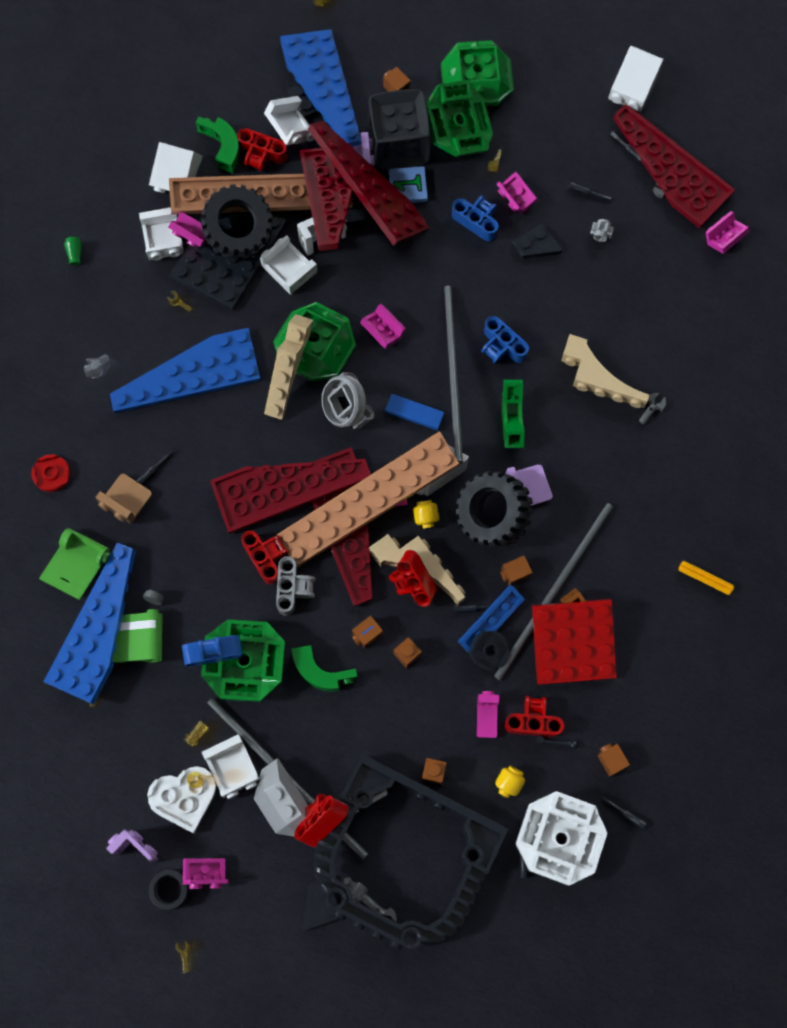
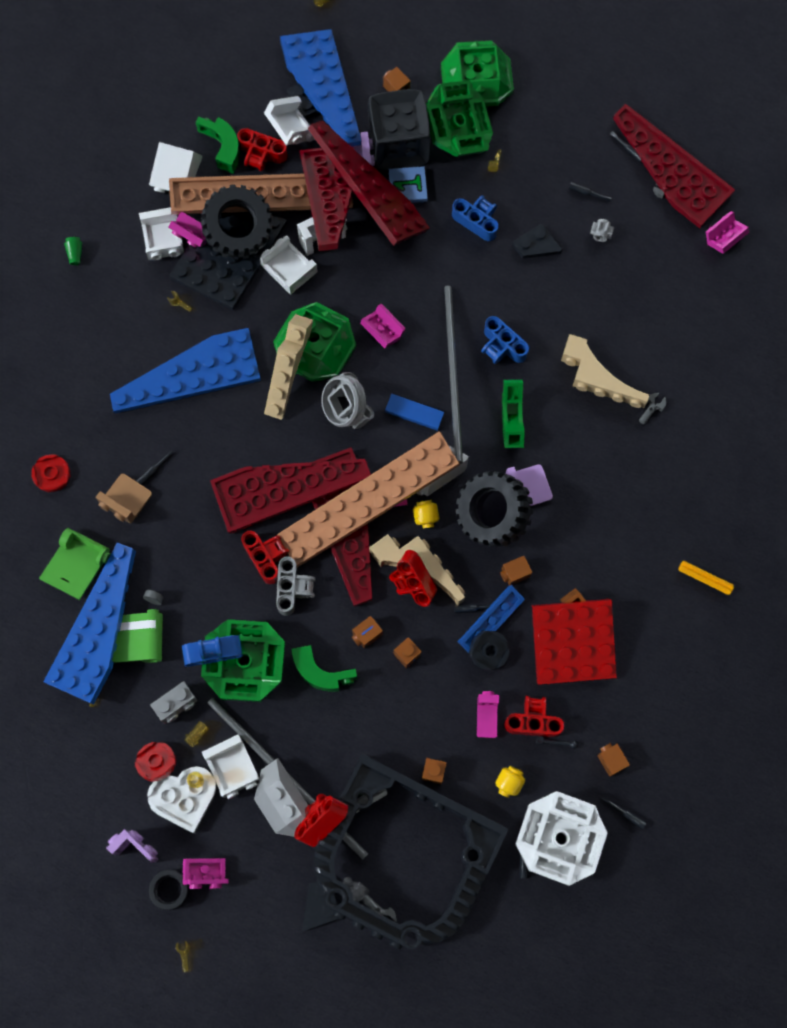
(94, 368): clear piece -> none
(155, 761): none -> red tile
(173, 703): none -> light grey brick
(517, 192): dark pink bracket -> none
(556, 587): dark grey piece -> none
(635, 78): white slope -> none

